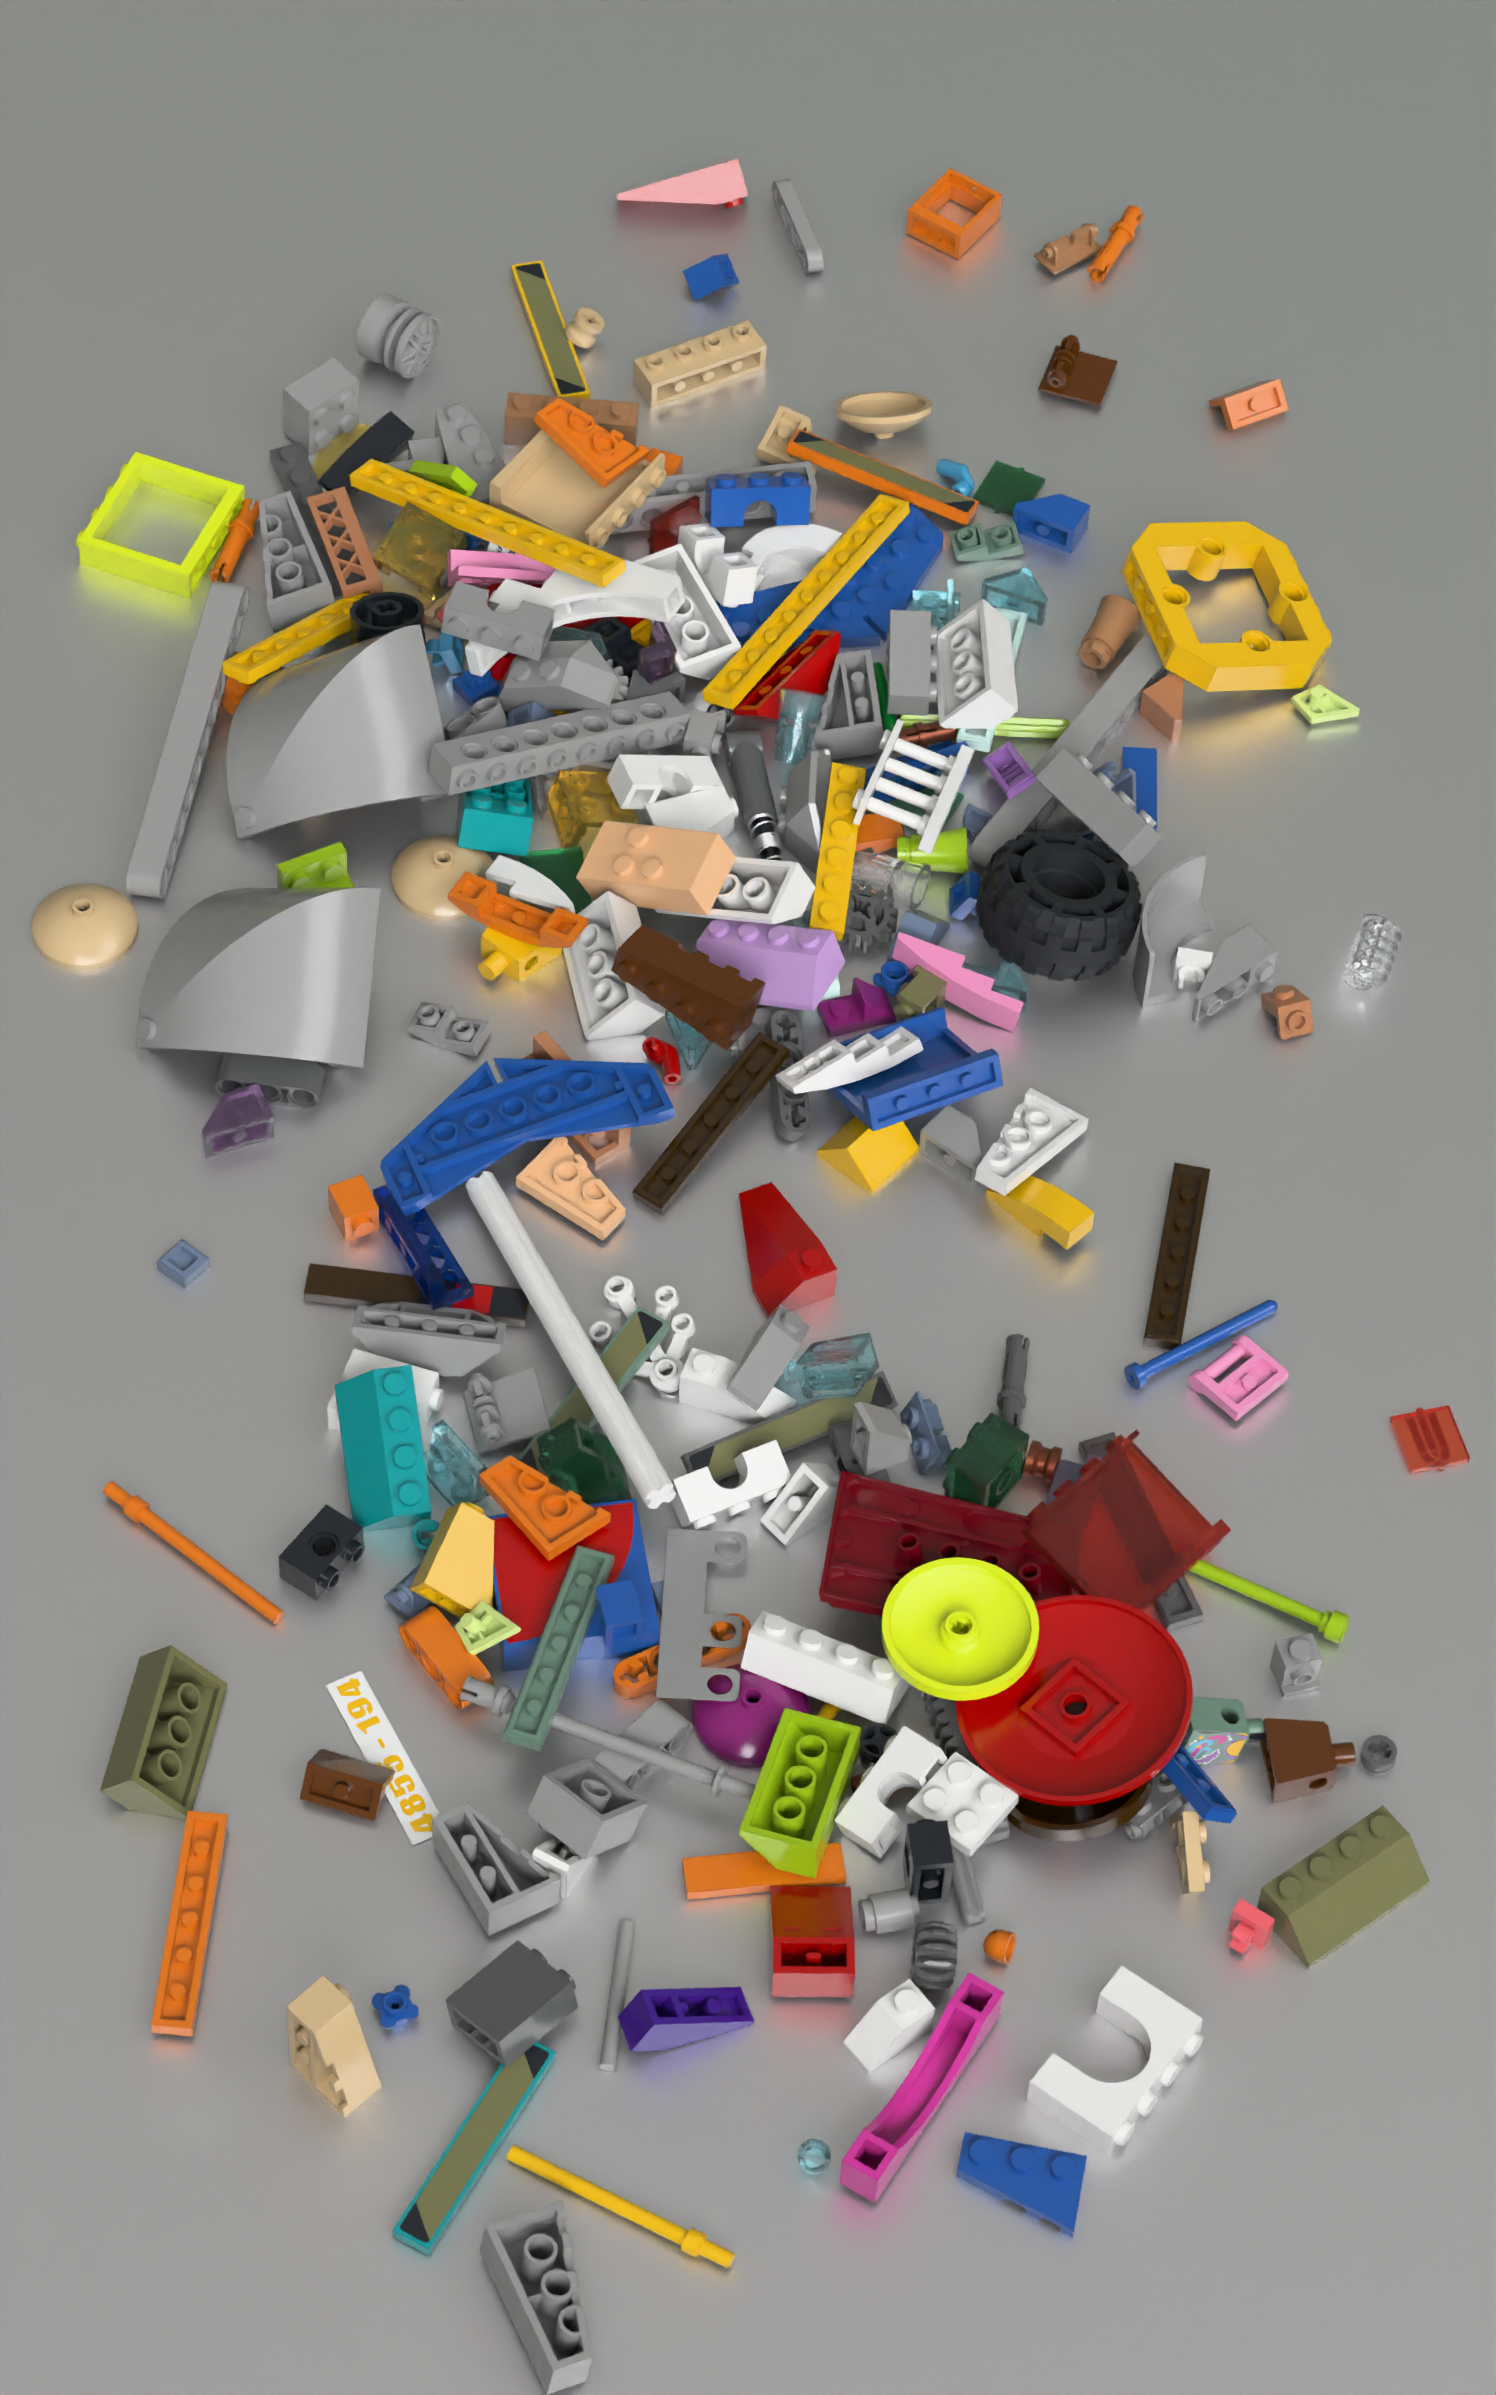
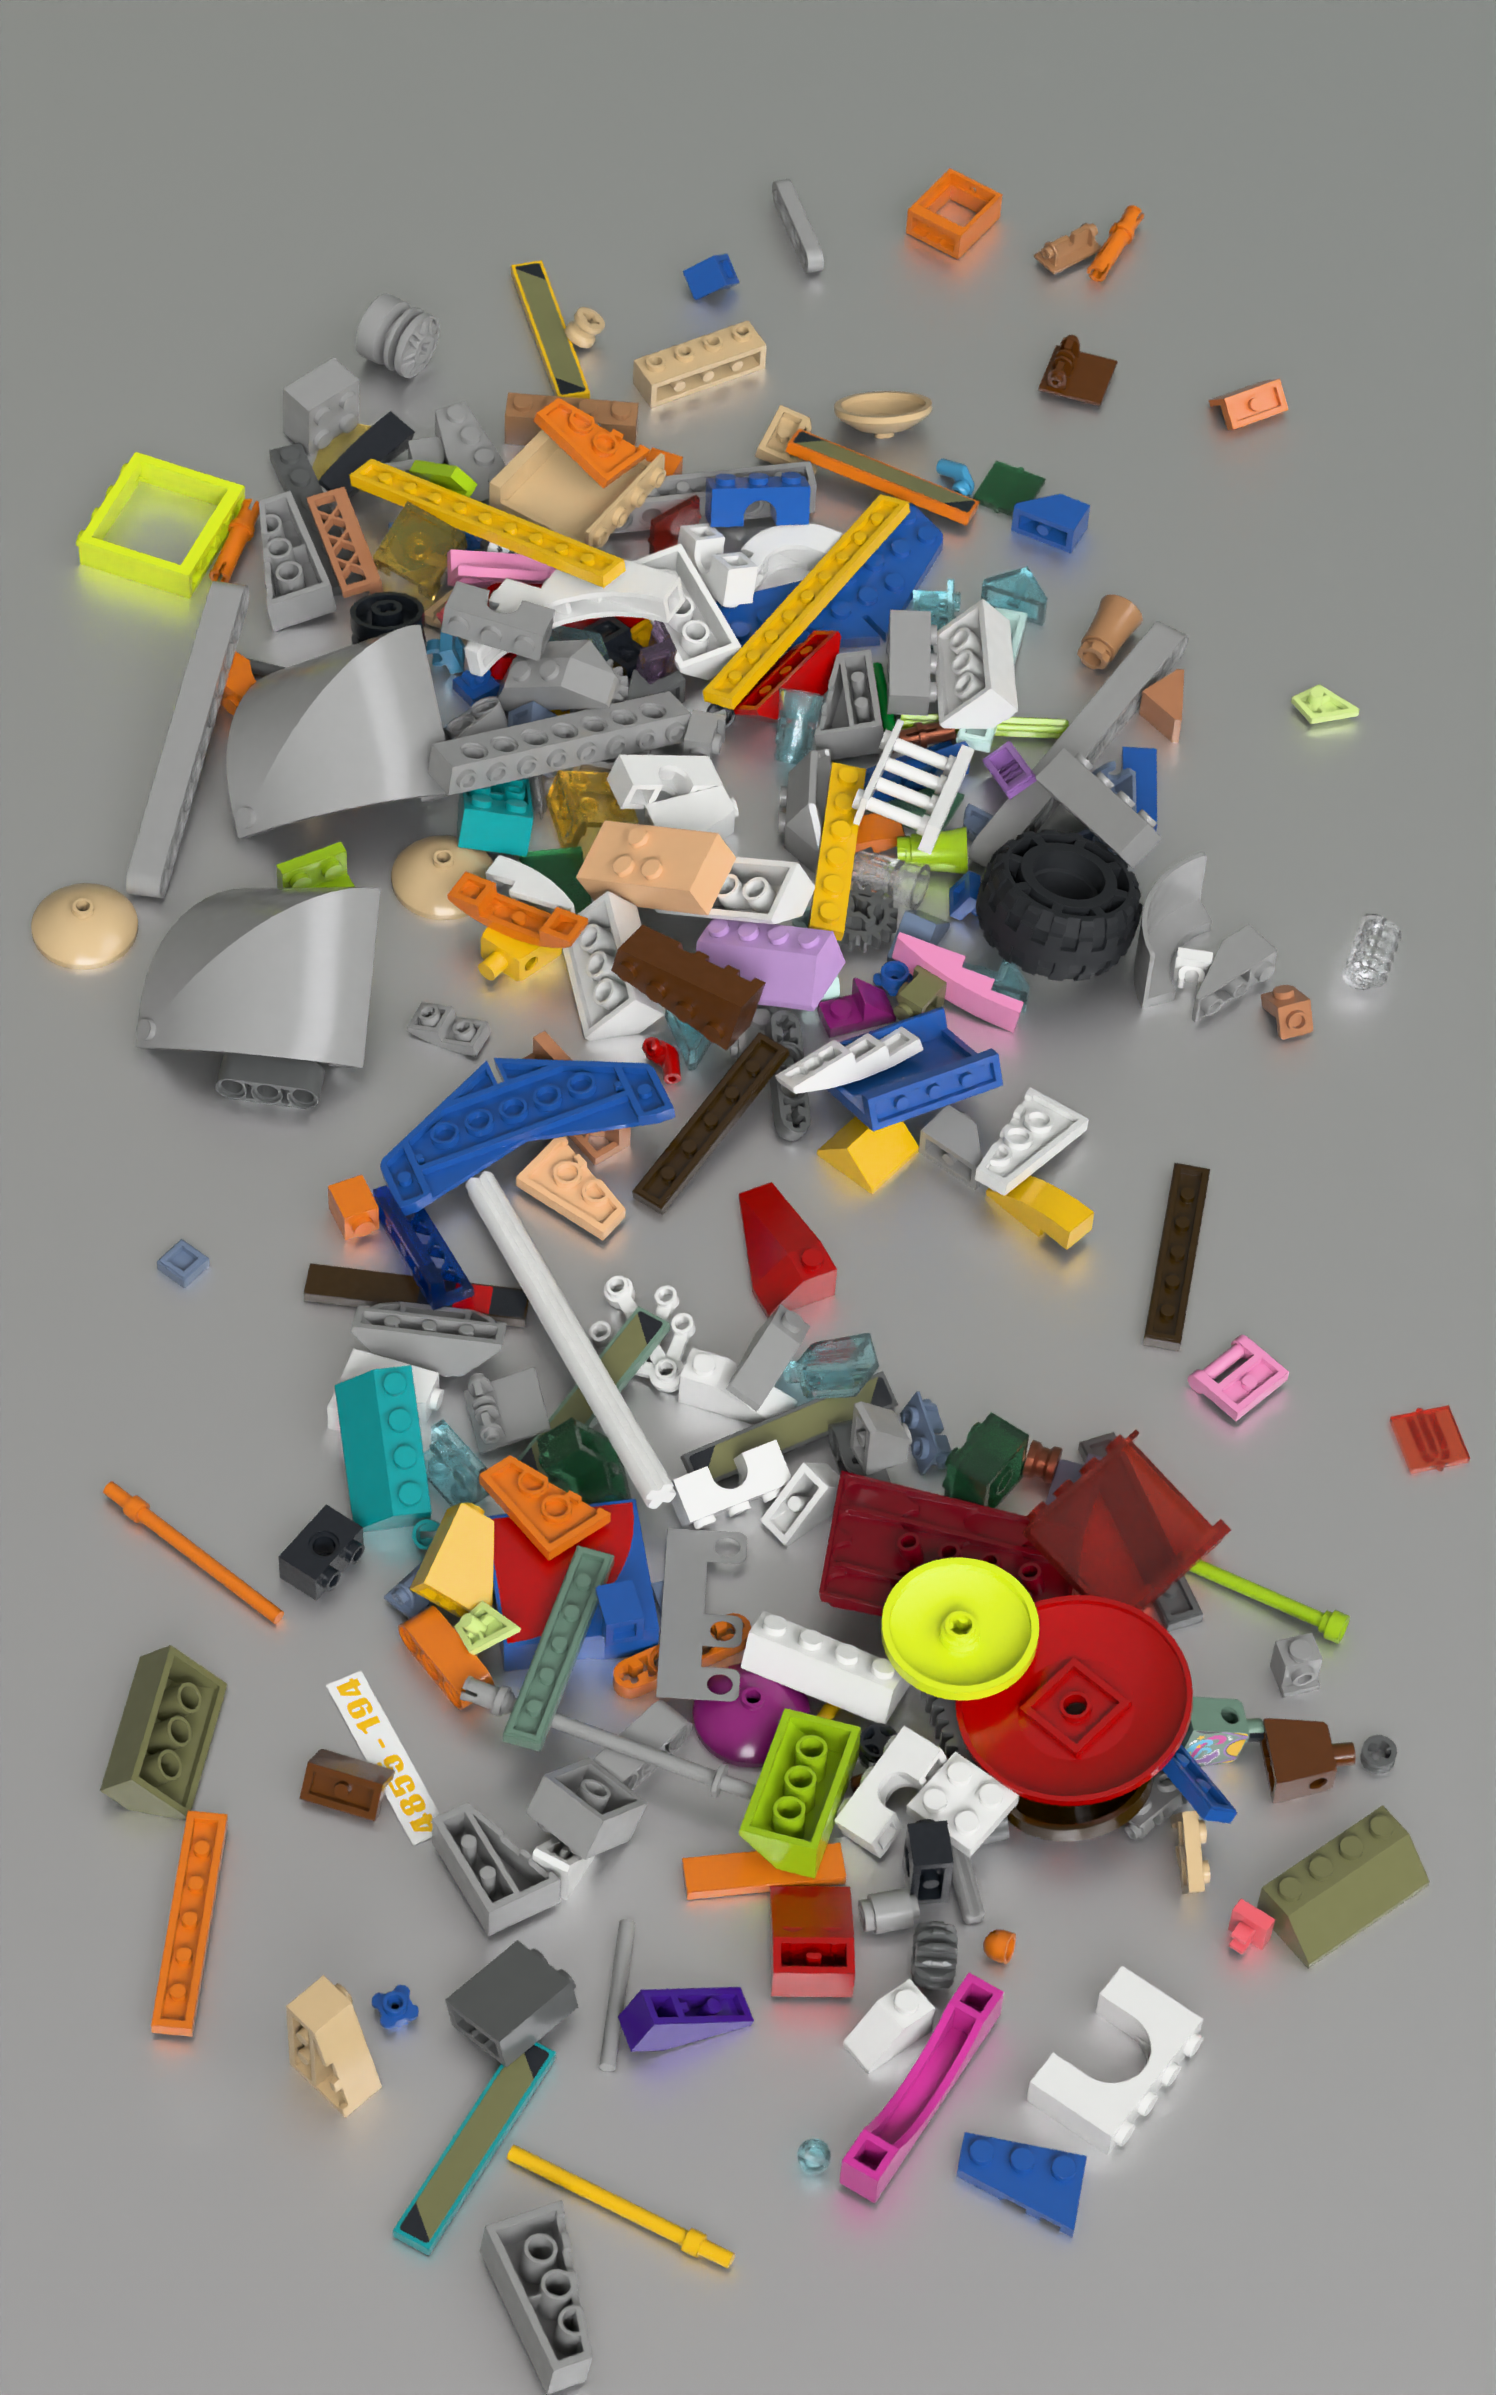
(238, 1121): clear purple slope -> none
(291, 642): yellow plate -> none
(705, 186): wedge -> none
(745, 755): dark grey piece -> none
(991, 544): sand green slope -> none
(1012, 1395): dark grey pin -> none
(1138, 1374): blue bar -> none
(1203, 551): yellow panel -> none

